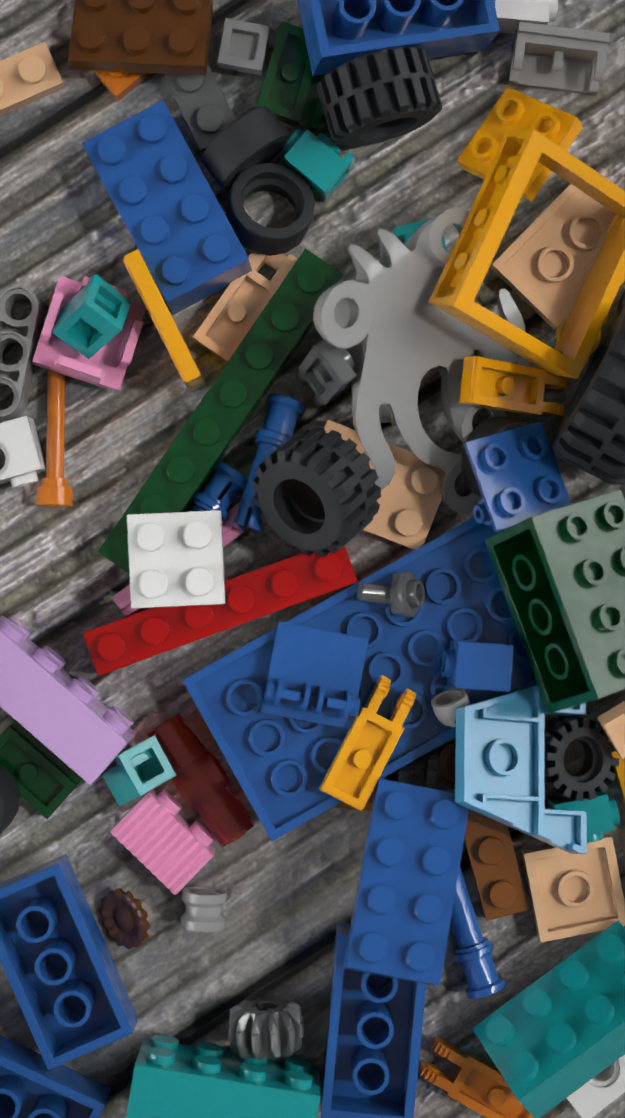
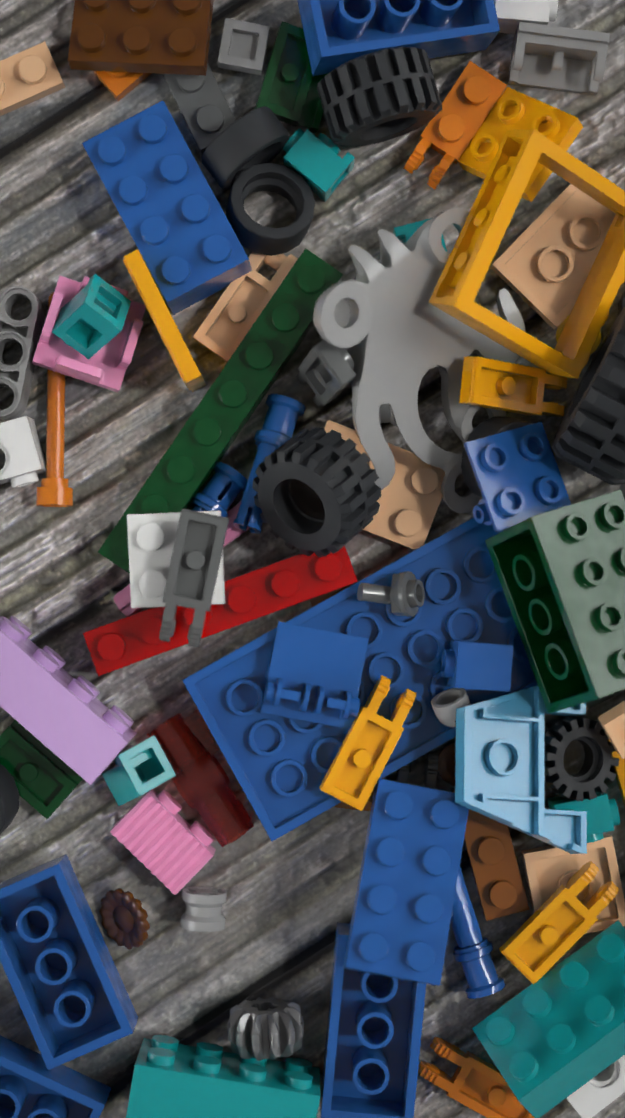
(193, 571): none -> dark grey hinge
(458, 121): none -> orange hinge
(557, 925): none -> light orange hinge

